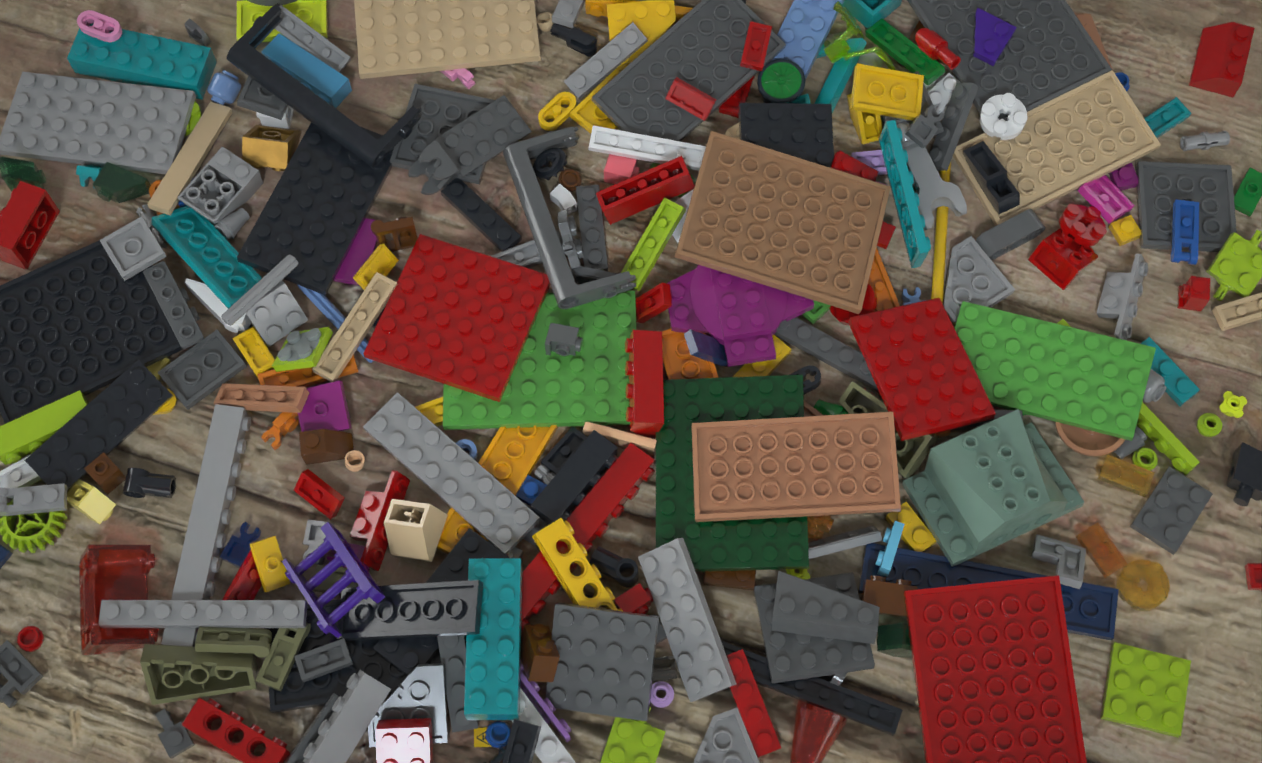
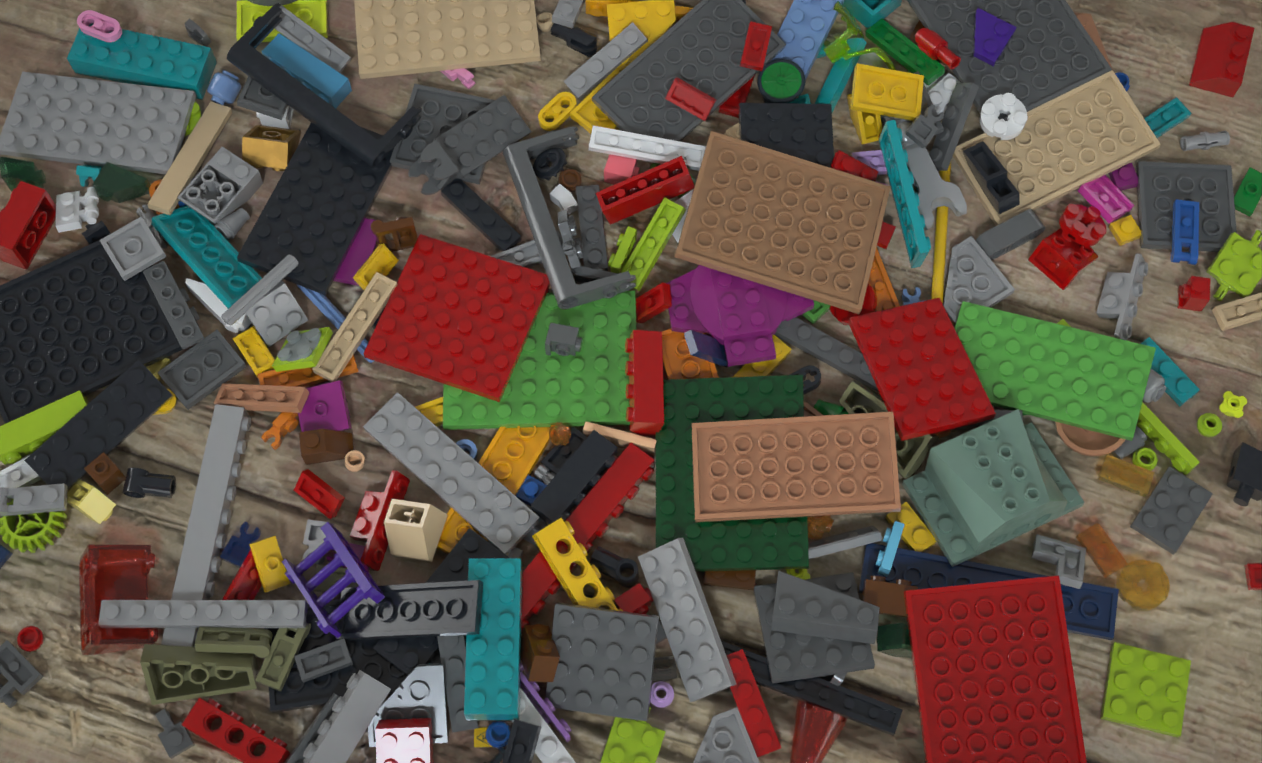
(69, 209): none -> white plate
(95, 232): none -> black tile
(559, 434): none -> clear orange plate
(625, 243): none -> lime plate

